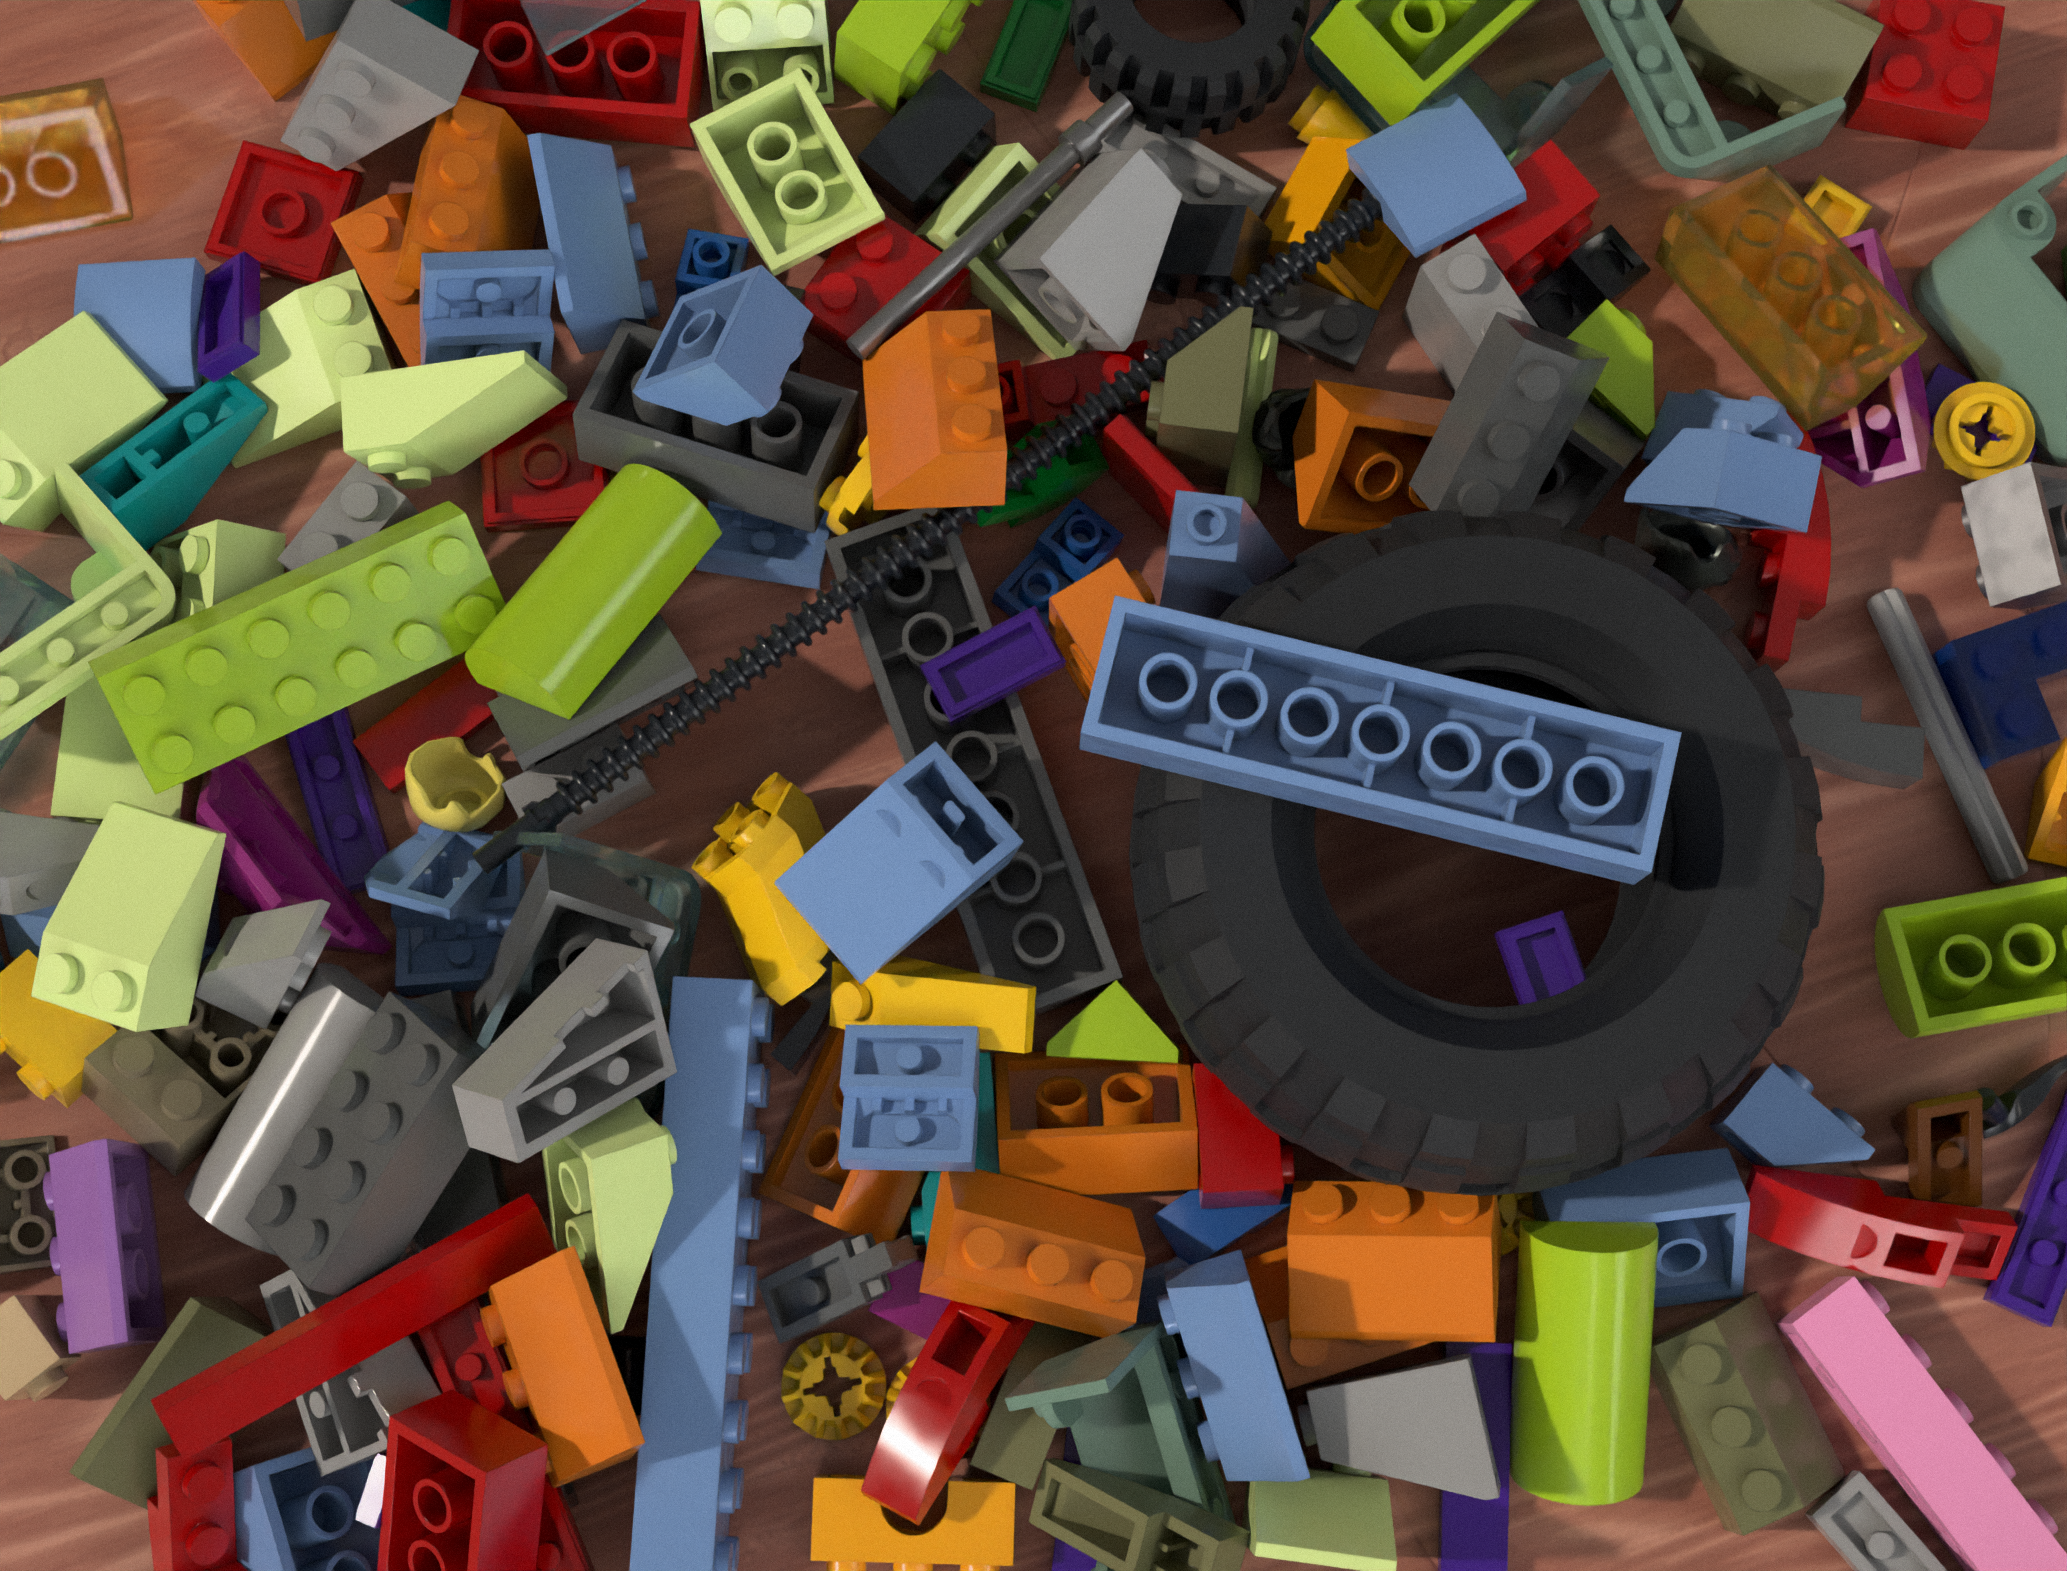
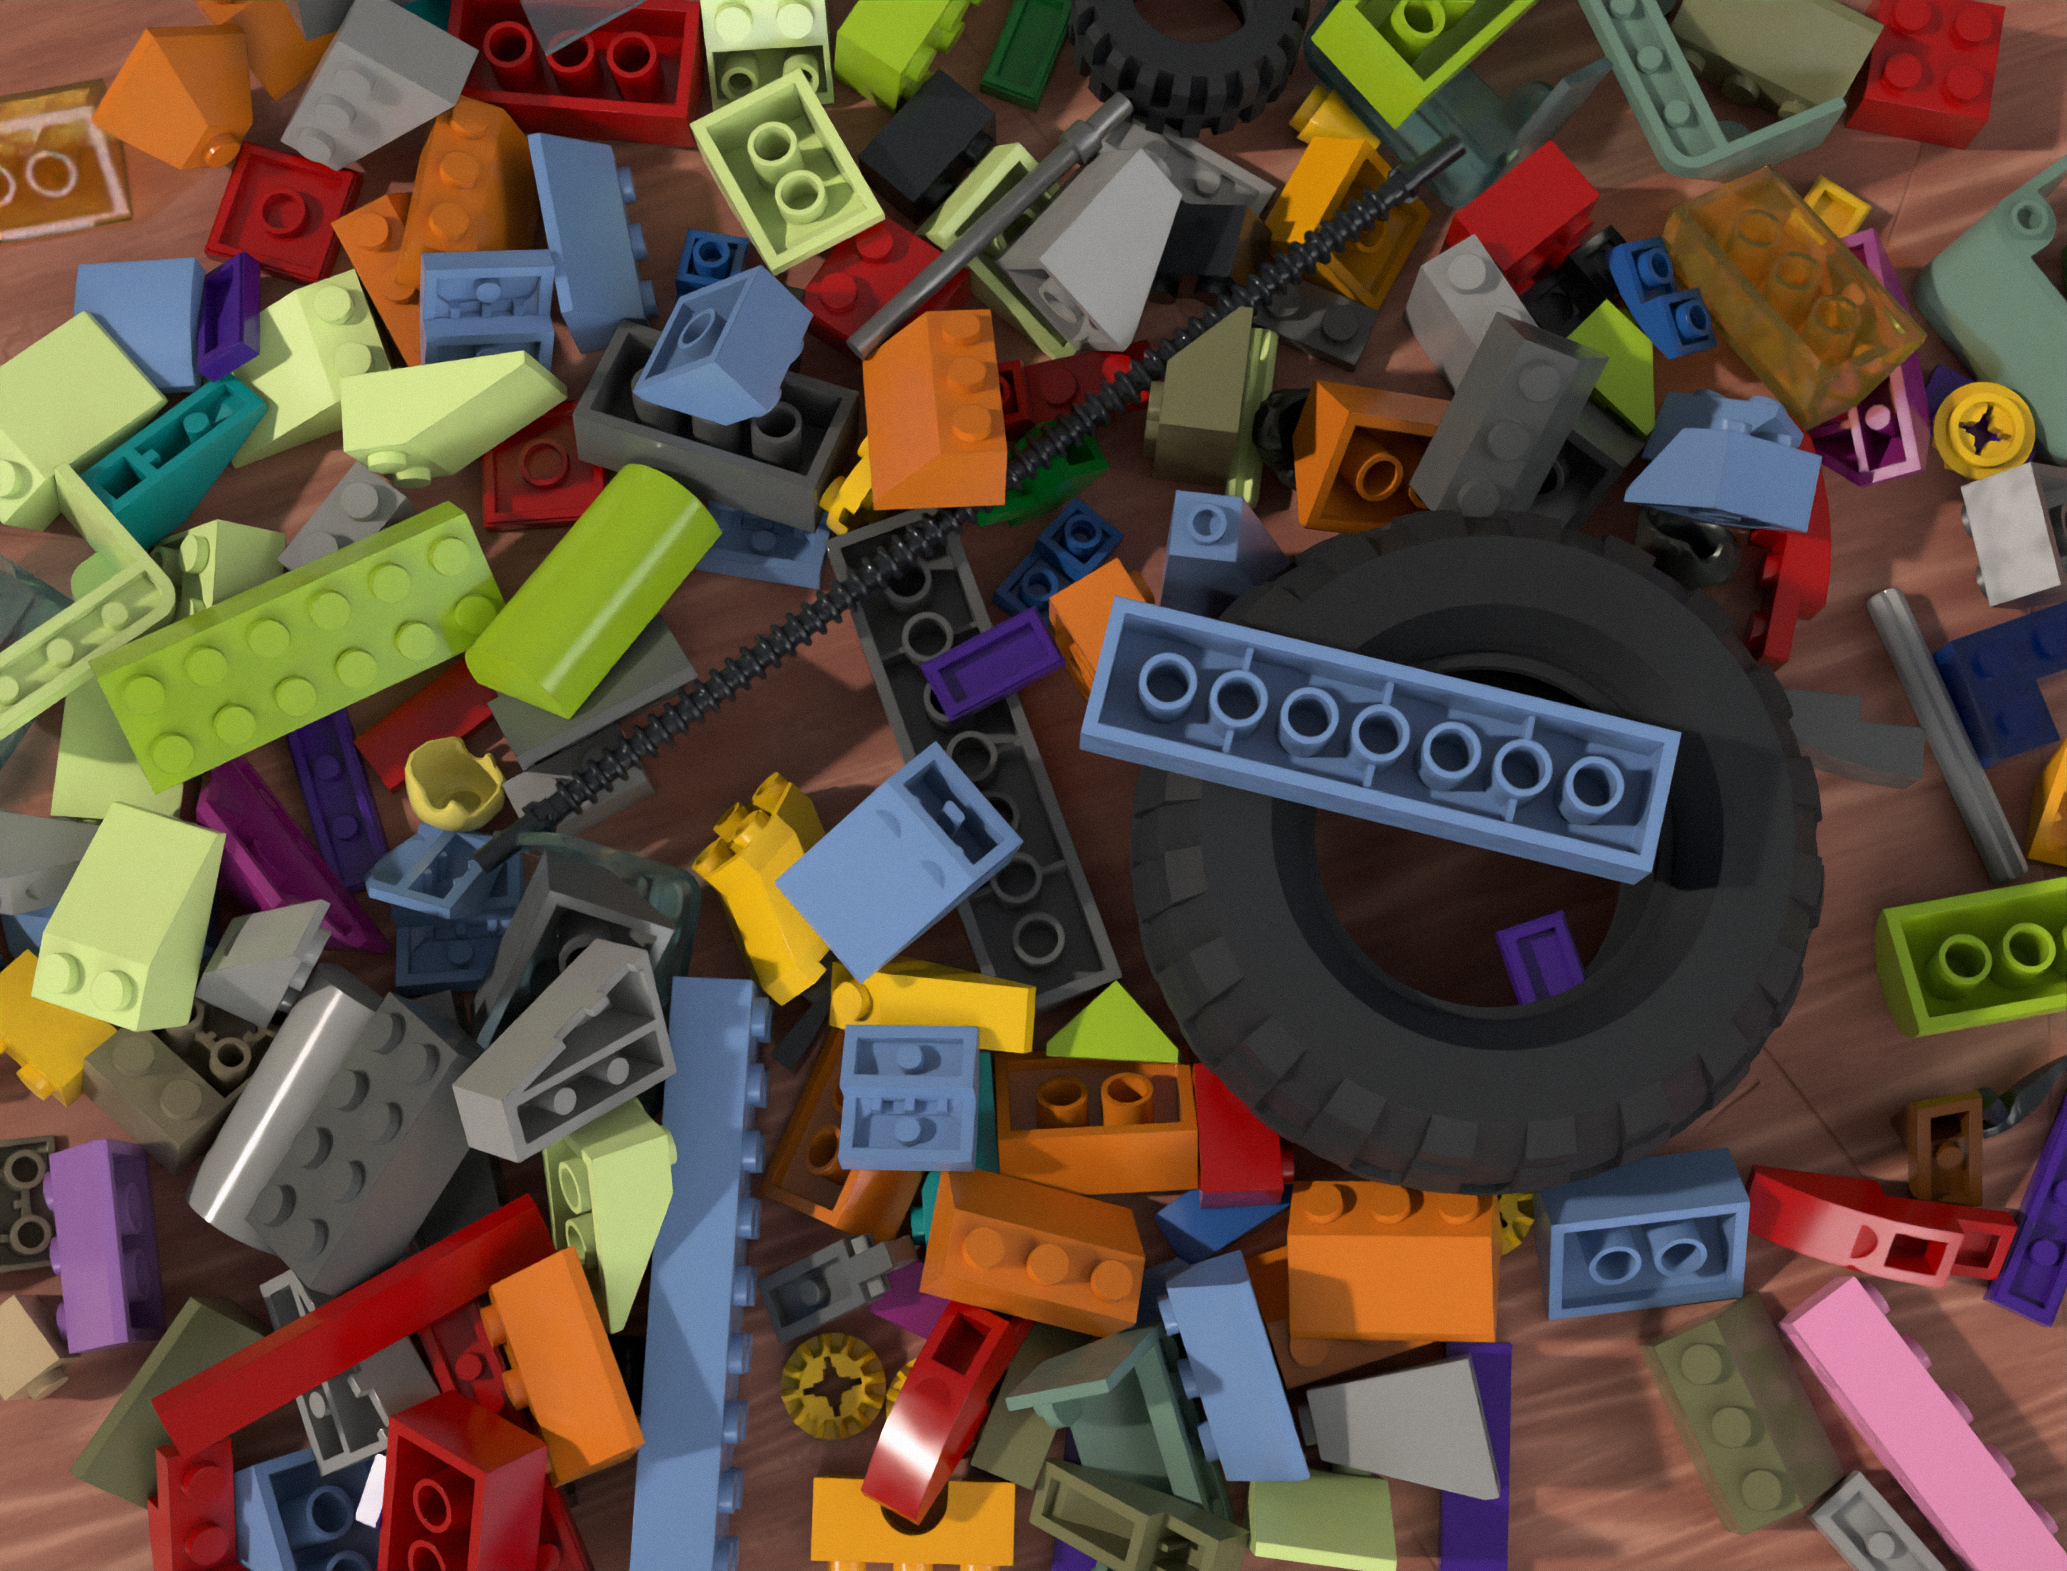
(182, 95): none -> orange slope
(1143, 470): red tile -> none
(1436, 174): medium blue slope -> none
(1582, 1359): lime brick -> none
(1671, 319): none -> blue slope
(1782, 1125): medium blue slope -> none

